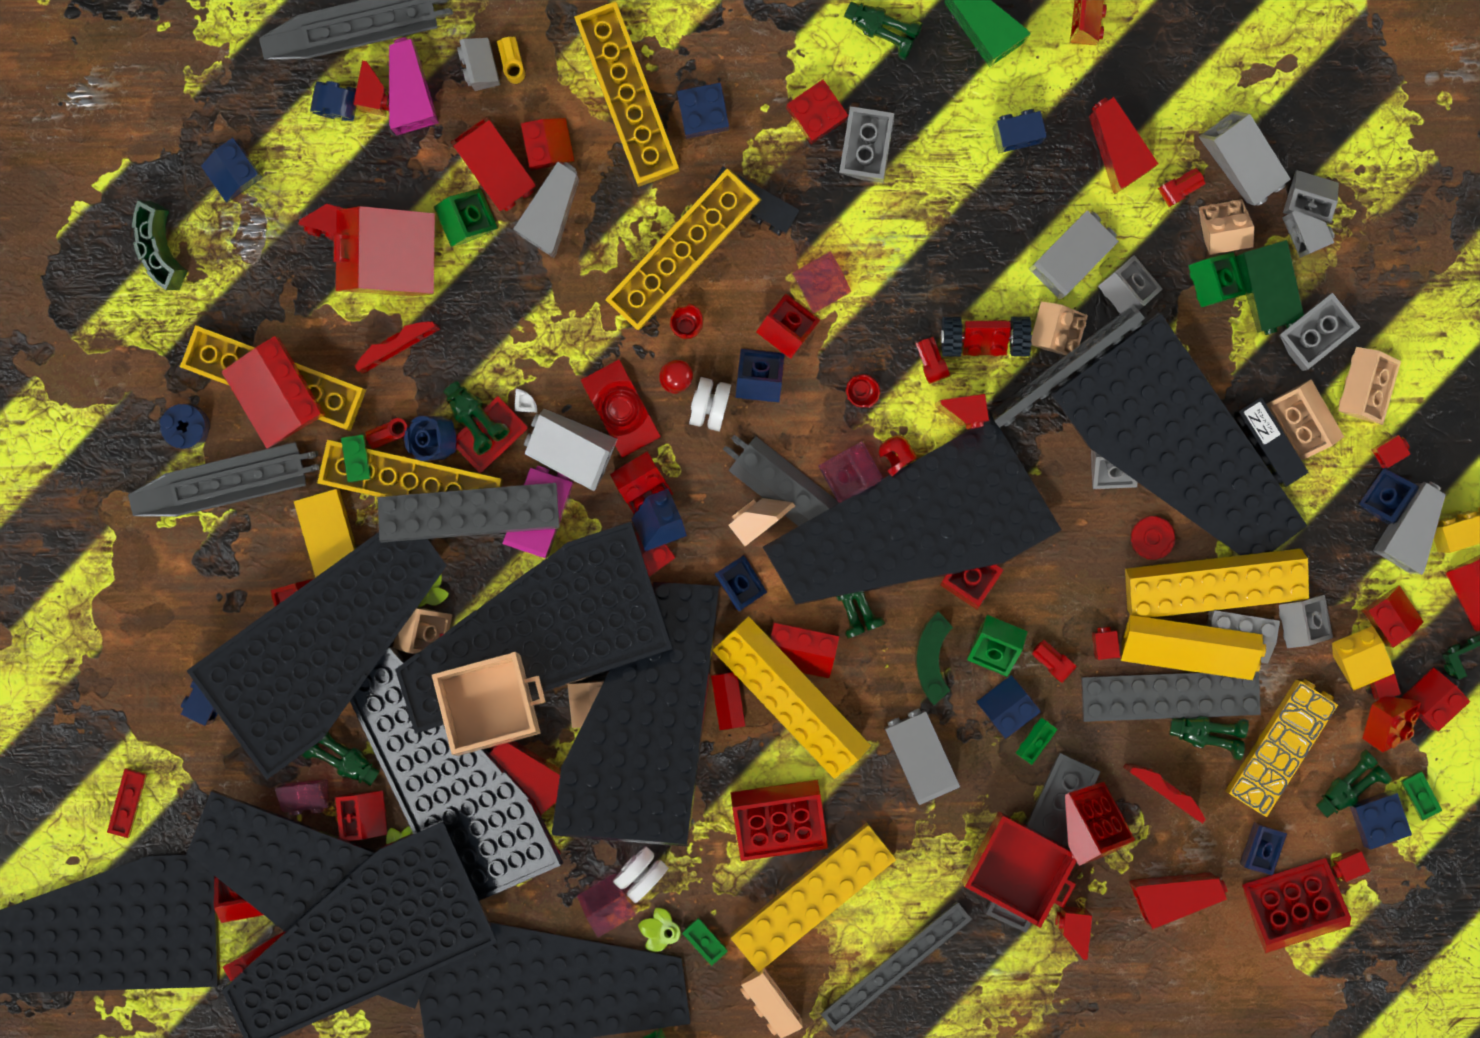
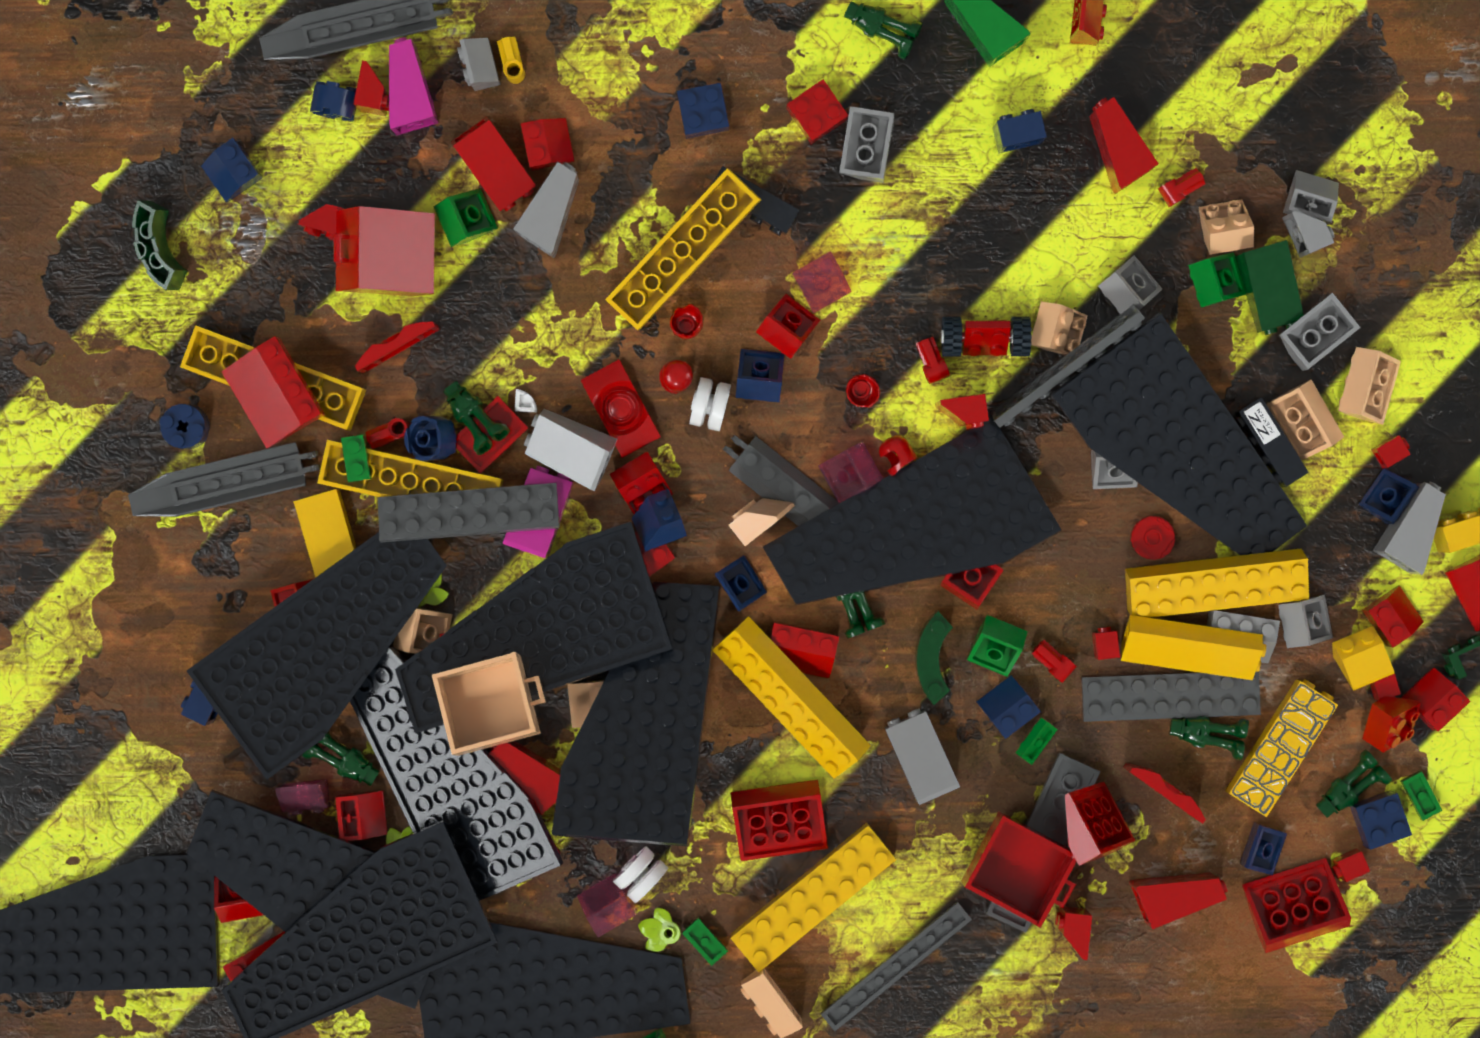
(127, 803): red tile -> none
(627, 94): yellow brick -> none
(728, 701): red piece -> none
(1074, 254): light grey slope -> none
(1245, 157): light grey slope -> none

